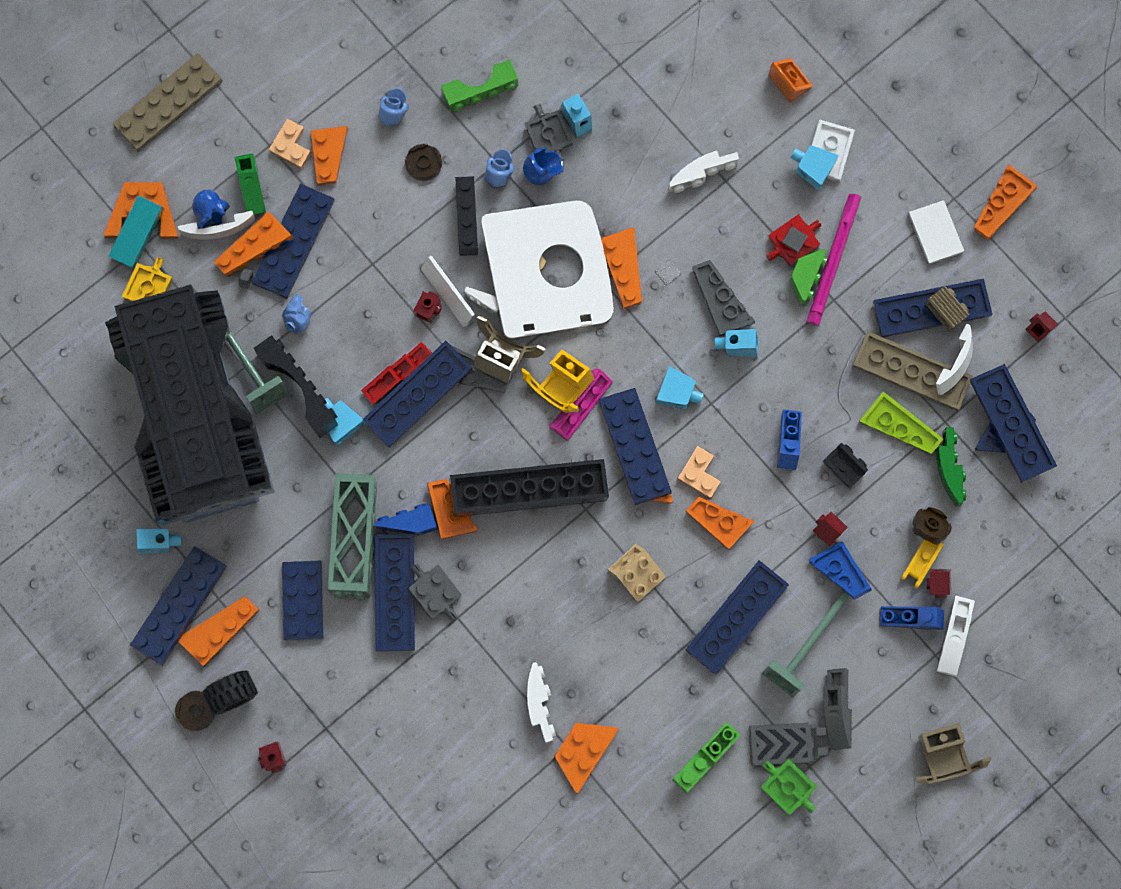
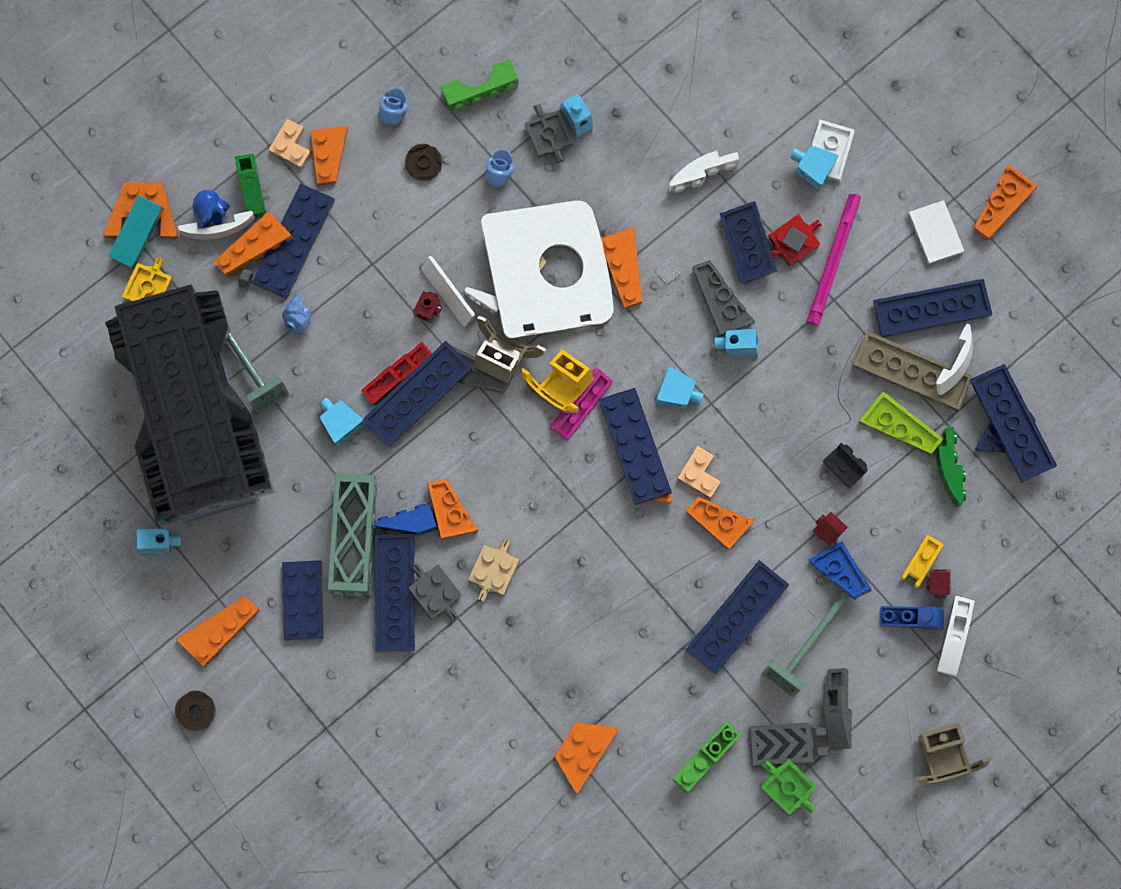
(167, 102): dark tan plate -> none
(178, 605): dark blue plate -> none
(230, 692): black tyre -> none
(272, 757): dark red brick -> none
(274, 358): black arch -> none
(466, 216): black arch -> none
(494, 570): none -> tan plate
(528, 488): black brick -> none
(537, 694): white slope -> none
(542, 166): blue hair -> none
(637, 572): tan bracket -> none
(748, 242): none -> dark blue plate
(789, 79): orange slope -> none
(789, 440): blue slope -> none
(806, 275): bright green slope -> none
(922, 526): dark brown plate -> none
(947, 308): dark tan brick -> none
(1041, 326): dark red brick -> none

